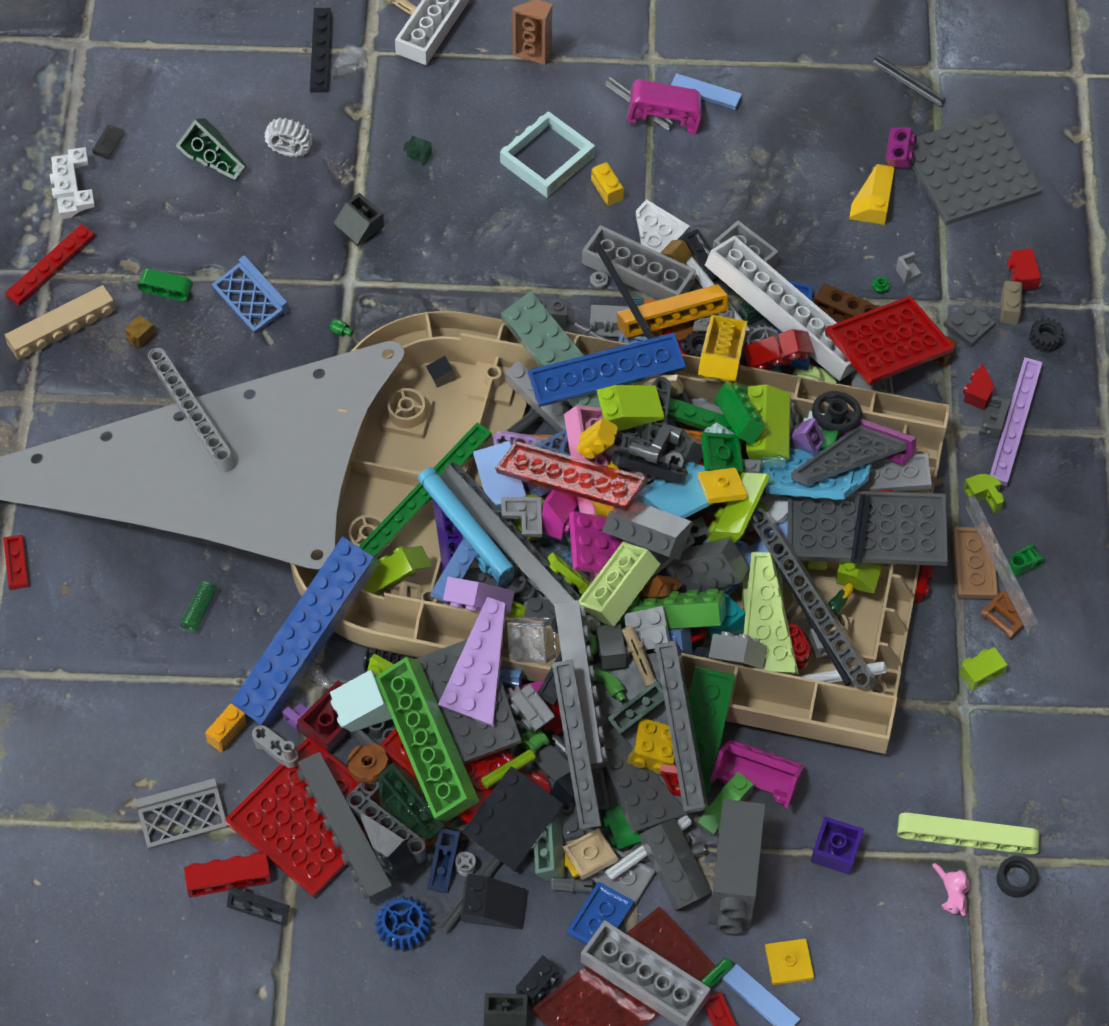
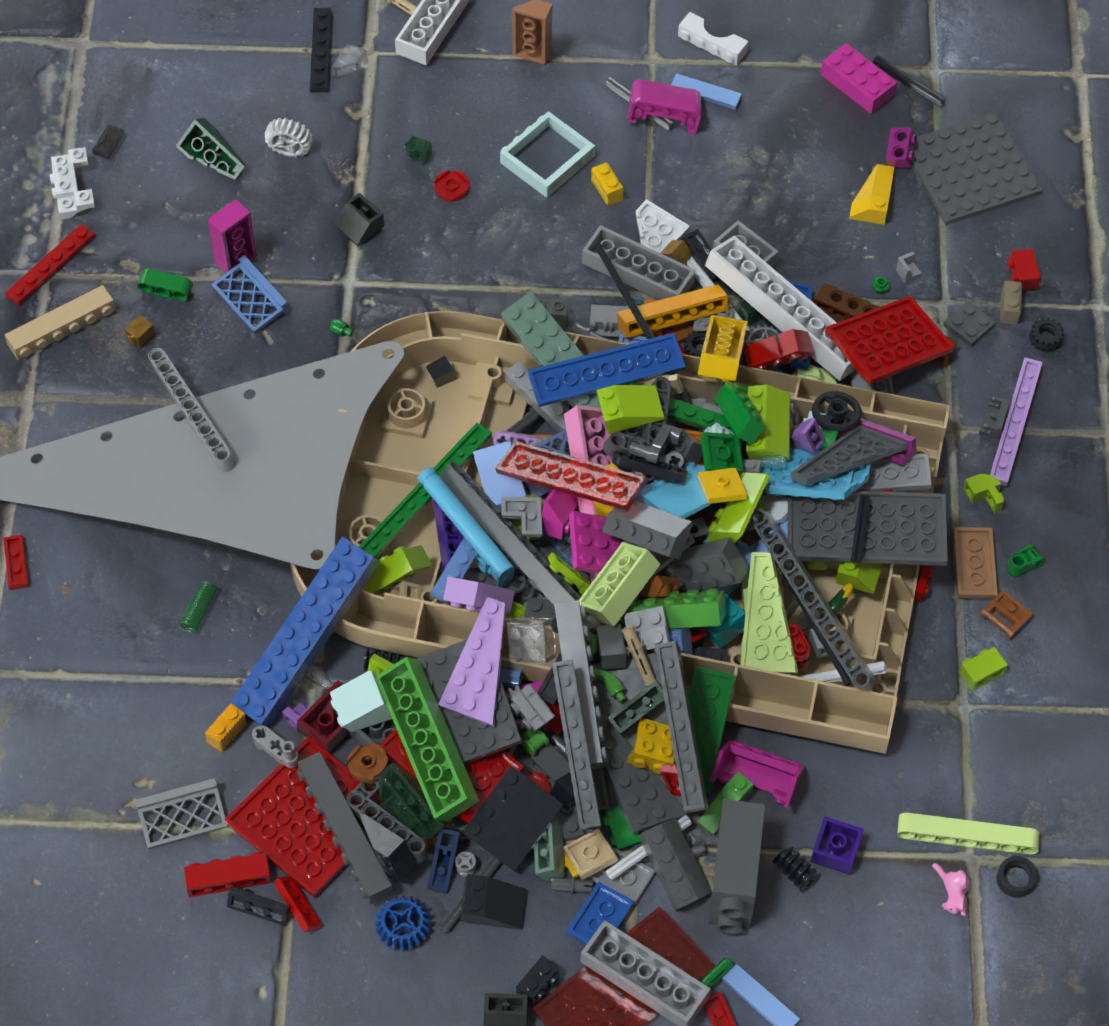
(232, 235): none -> dark pink brick
(298, 904): none -> red plate
(451, 185): none -> red tile
(517, 763): lime axle -> none
(597, 438): yellow brick -> none
(598, 284): light grey plate -> none
(728, 48): none -> white arch
(738, 649): light grey brick -> none
(789, 962): yellow plate -> none
(795, 869): none -> black piece
(858, 78): none -> dark pink brick
(980, 389): red slope -> none
(1001, 565): clear tile -> none

